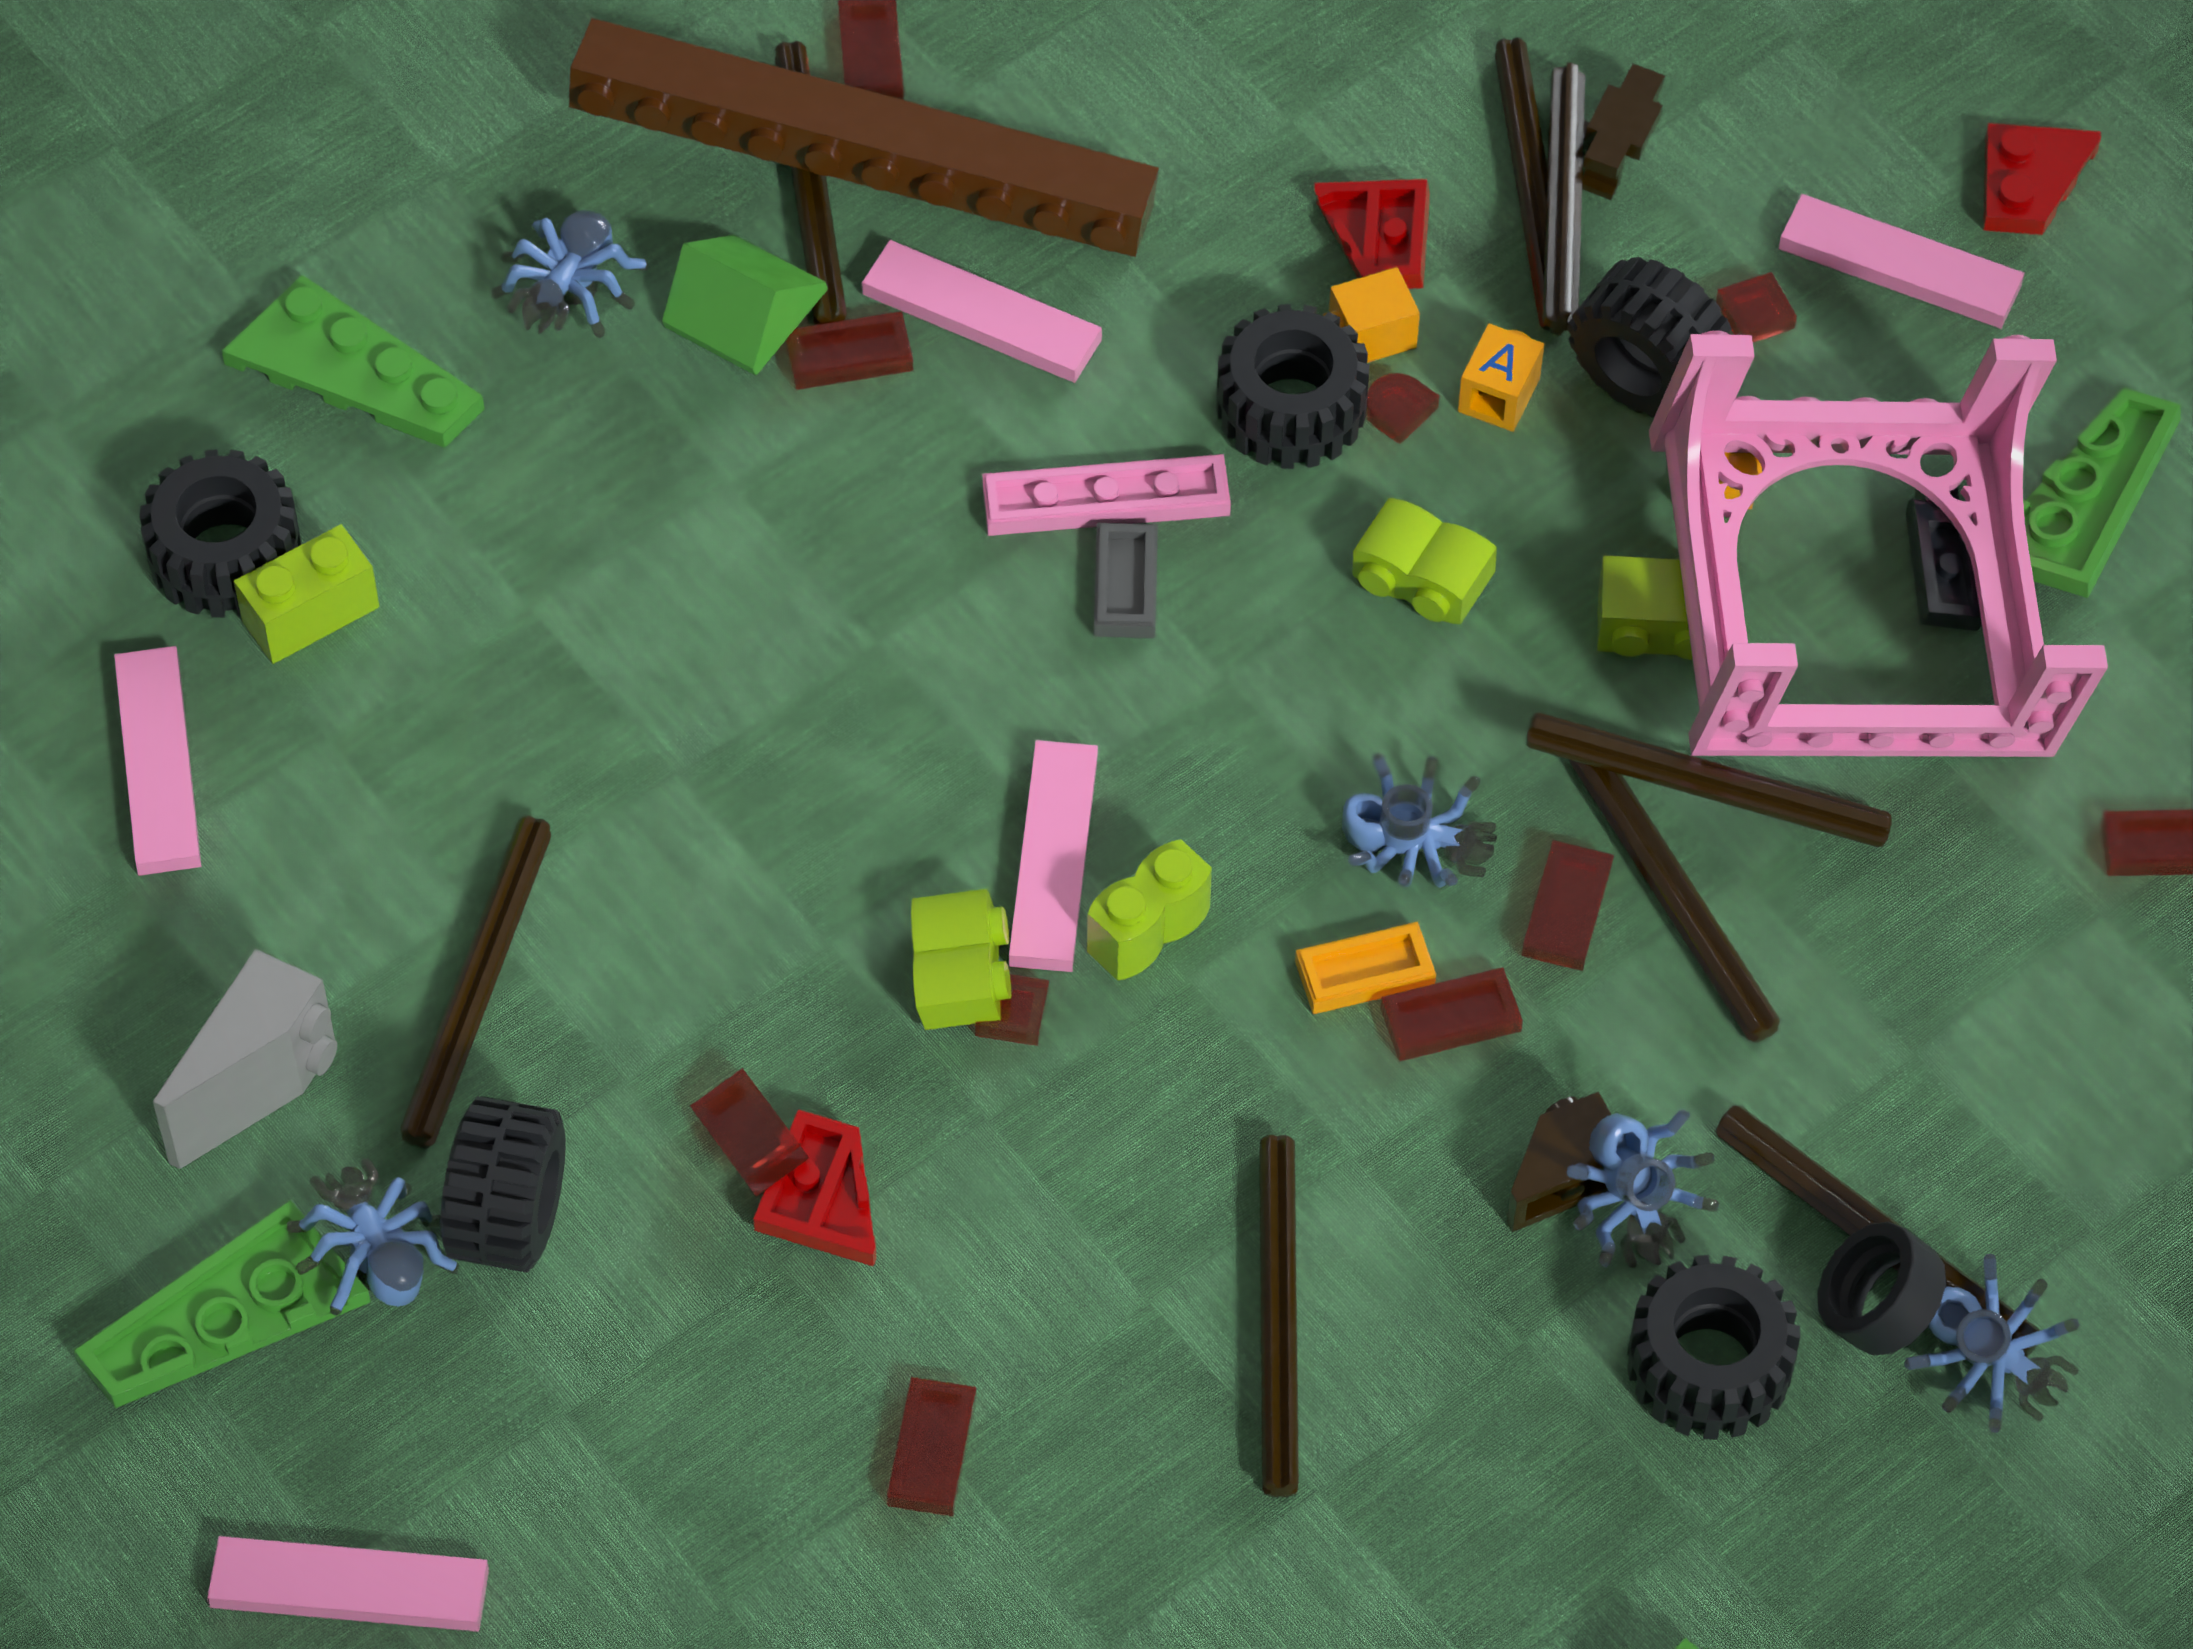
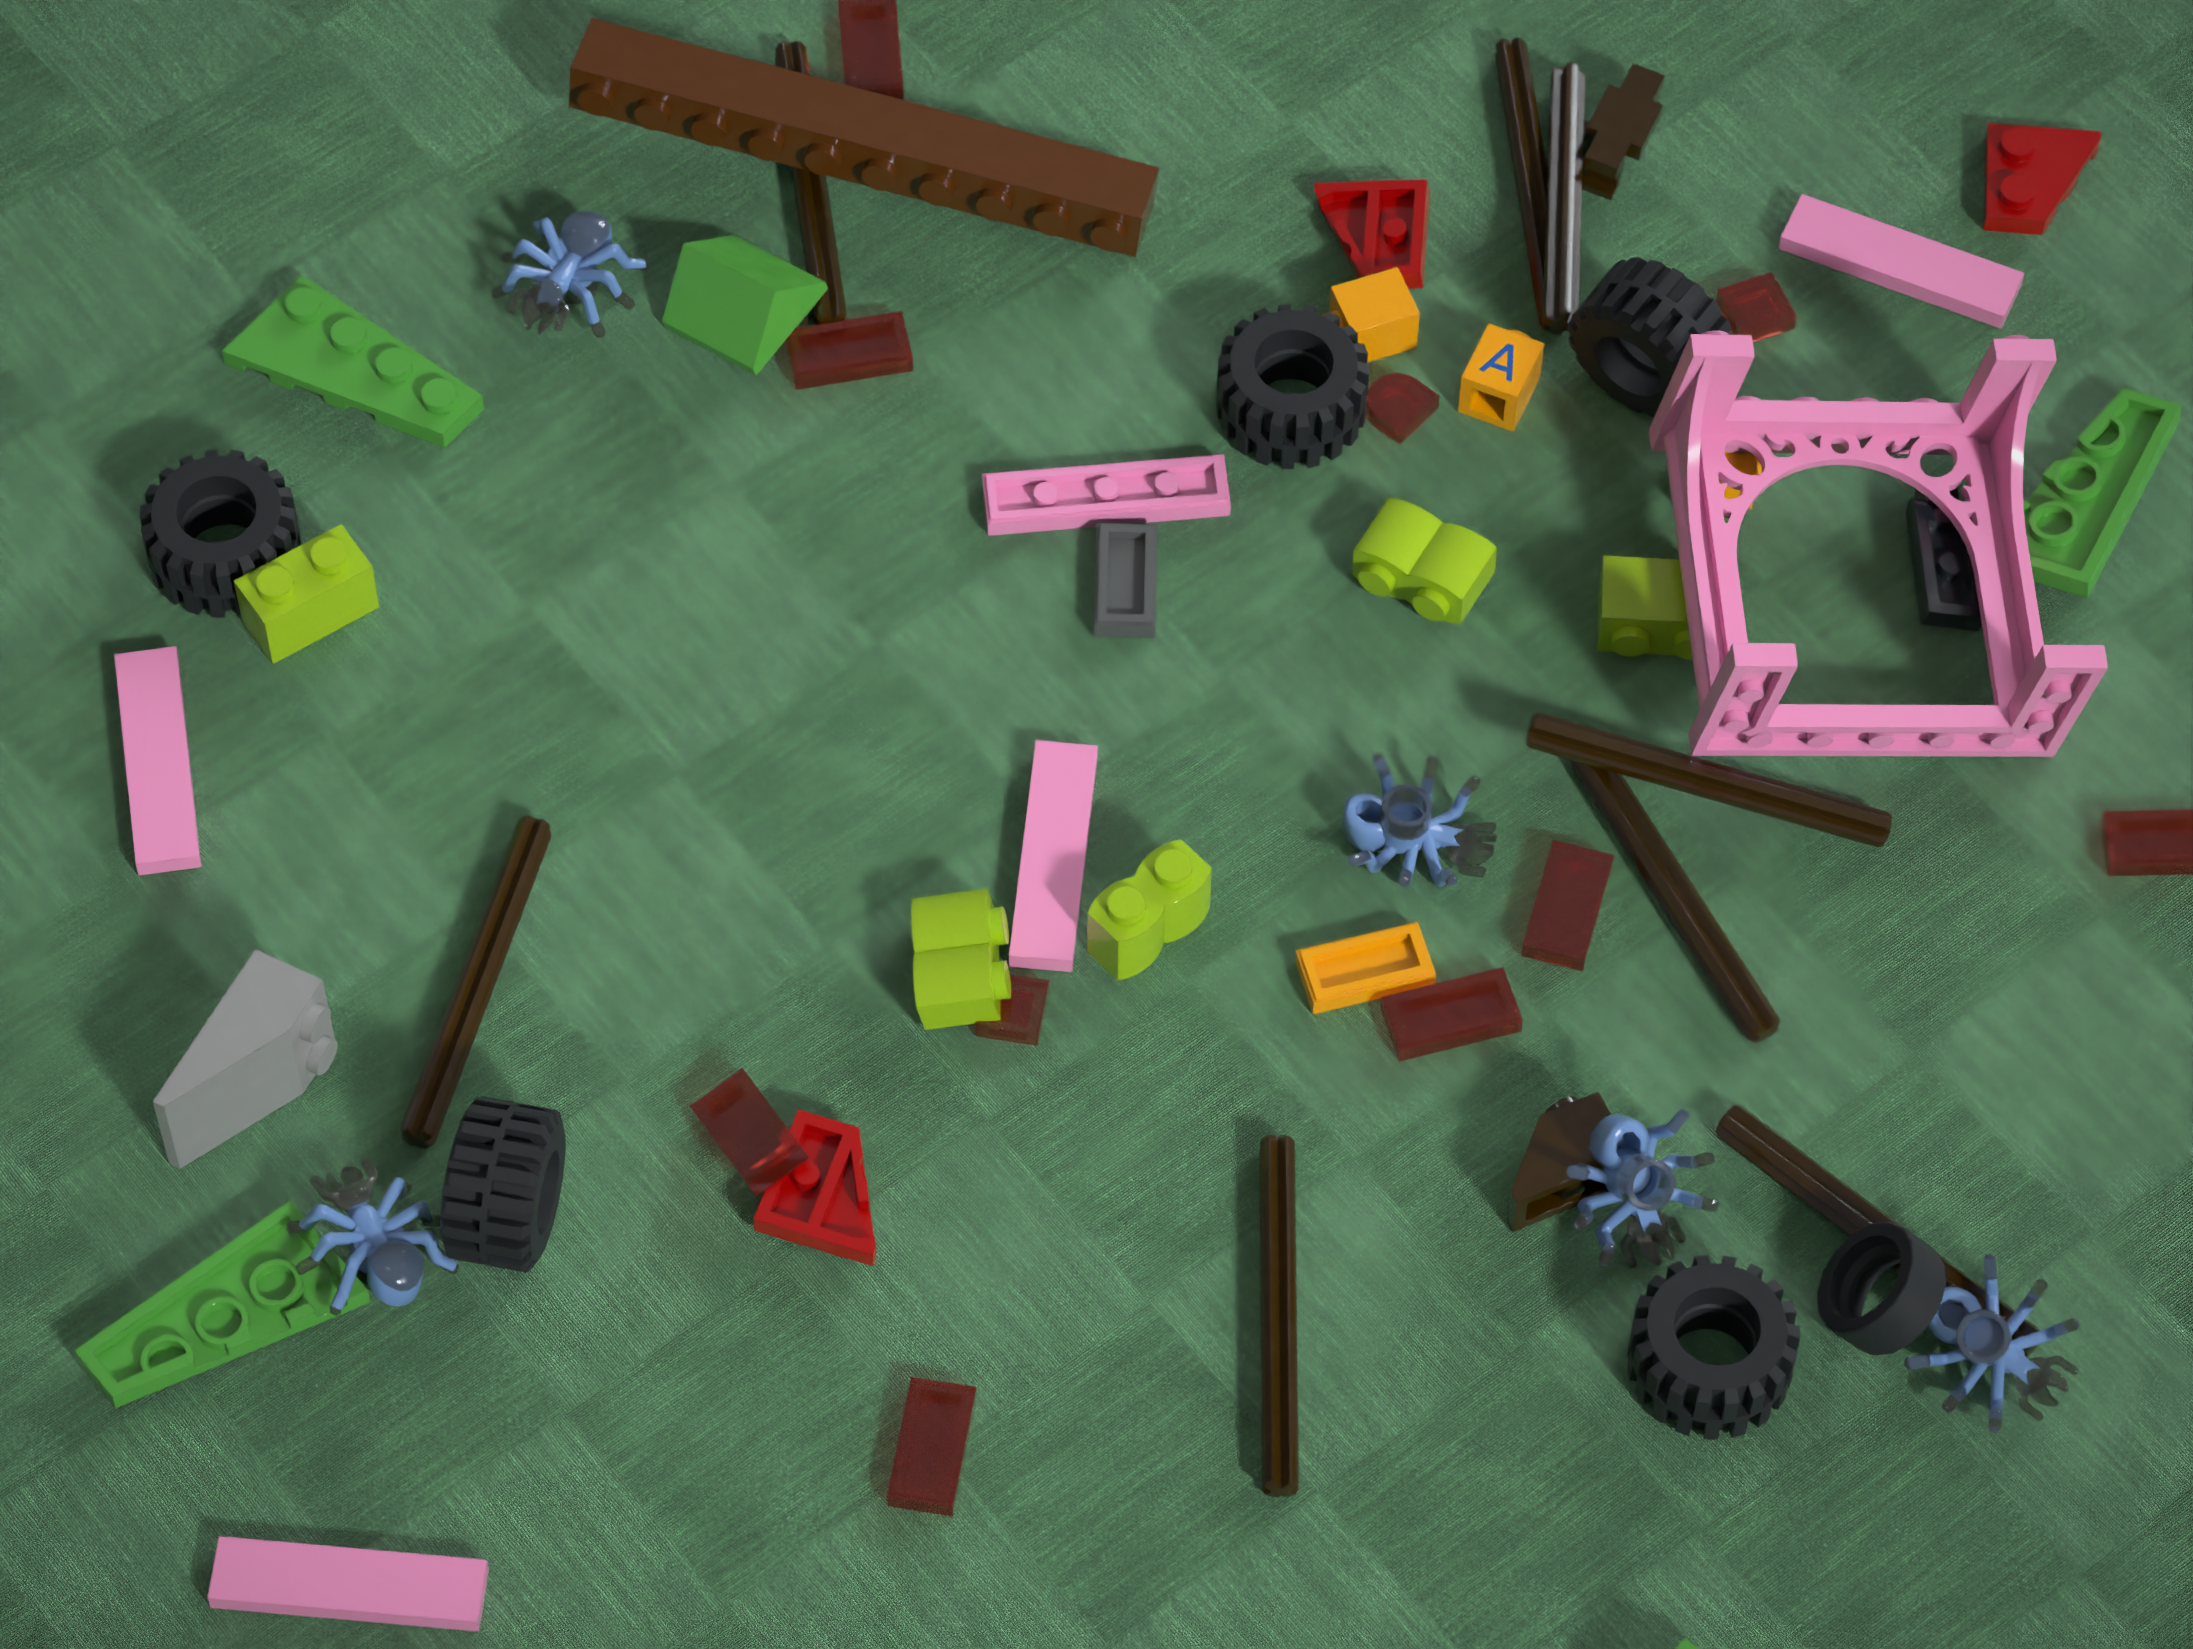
(982, 311): bright pink tile -> none

